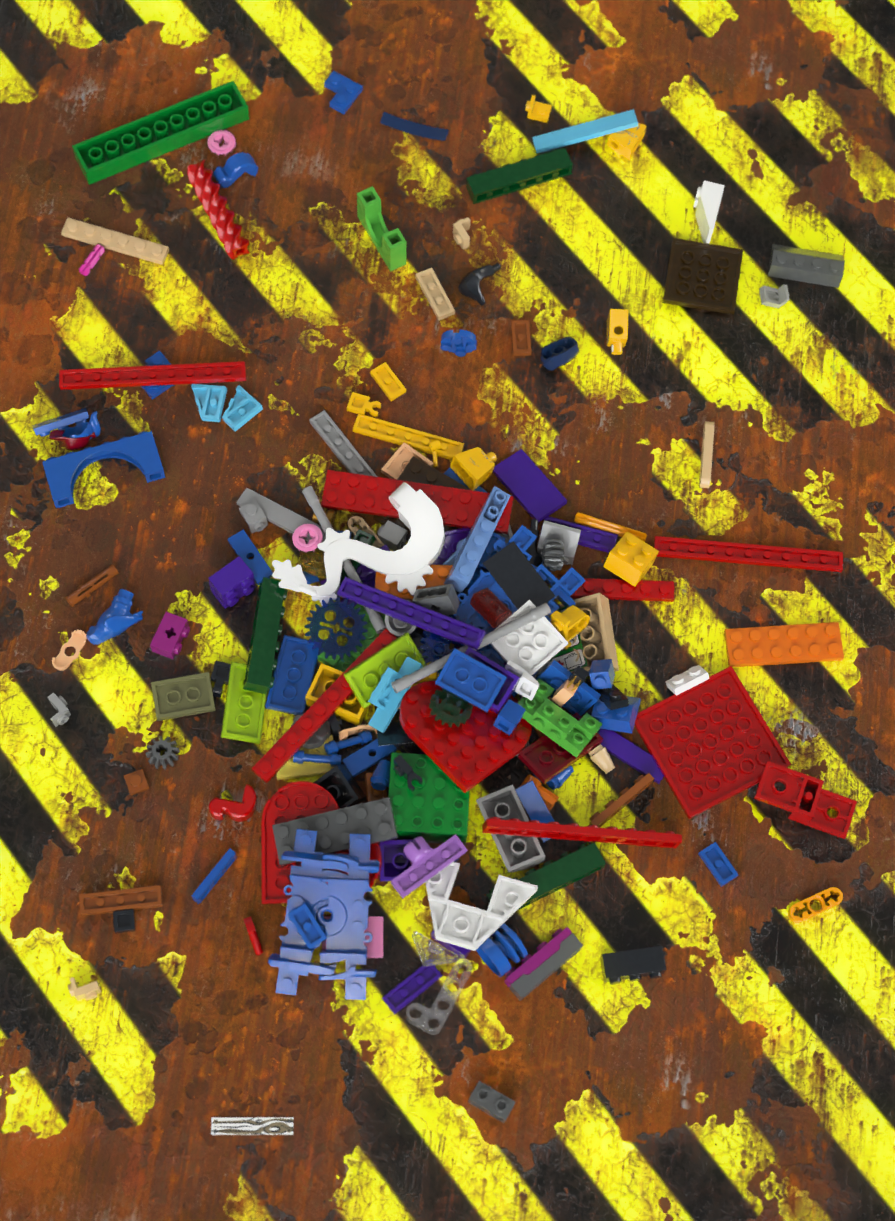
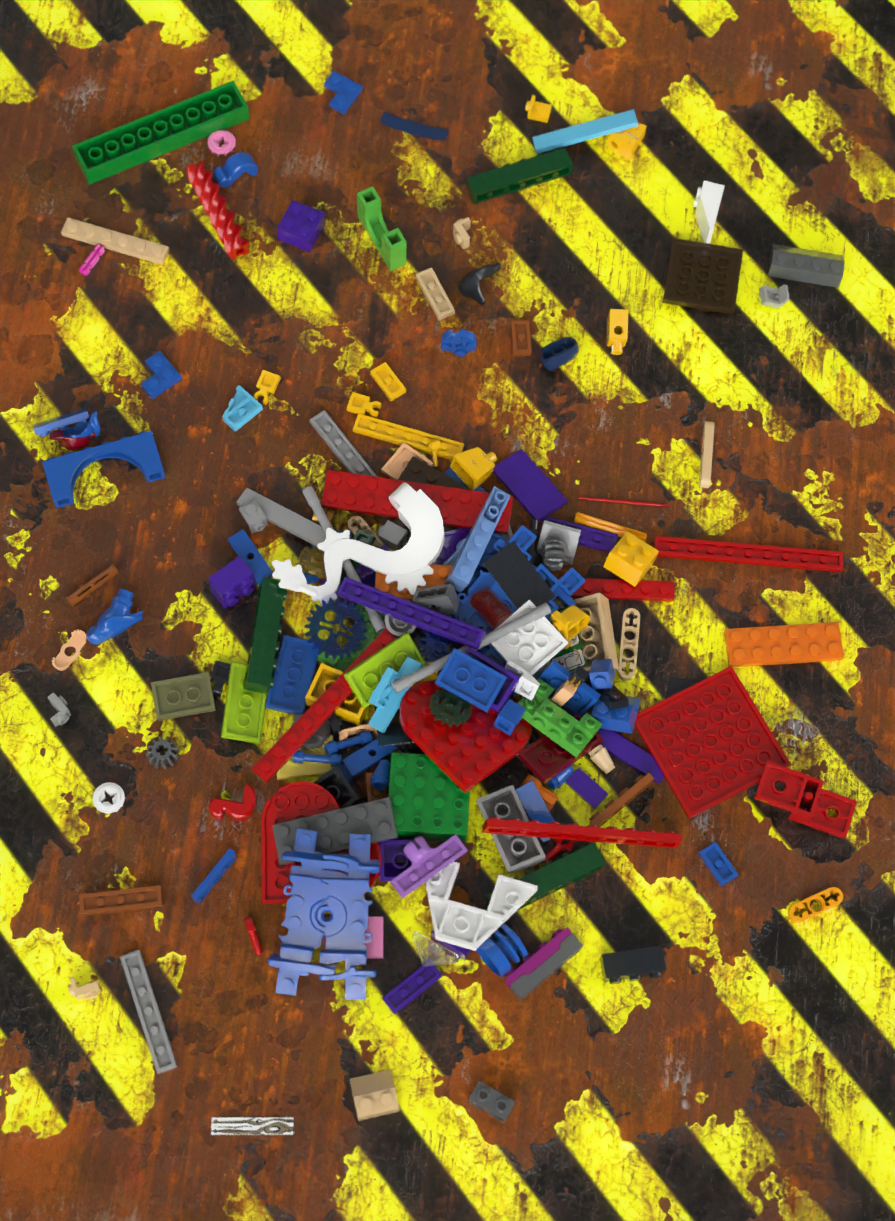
(111, 789): none -> white gear
(124, 921): black plate -> none
(136, 782): dark orange plate -> none
(148, 1012): none -> light grey tile
(152, 375): red plate -> none
(170, 625): magenta brick -> none
(210, 401): medium azure wing -> none
(267, 384): none -> yellow plate
(301, 226): none -> dark purple brick
(302, 532): bright pink gear -> none
(307, 926): blue plate -> none
(374, 1095): none -> tan slope
(402, 768): black plate -> none
(444, 995): clear beam -> none
(558, 848): none -> red bar
(586, 788): none -> dark purple tile
(622, 501): none -> red piece
(629, 644): none -> tan beam
(687, 679): white plate -> none

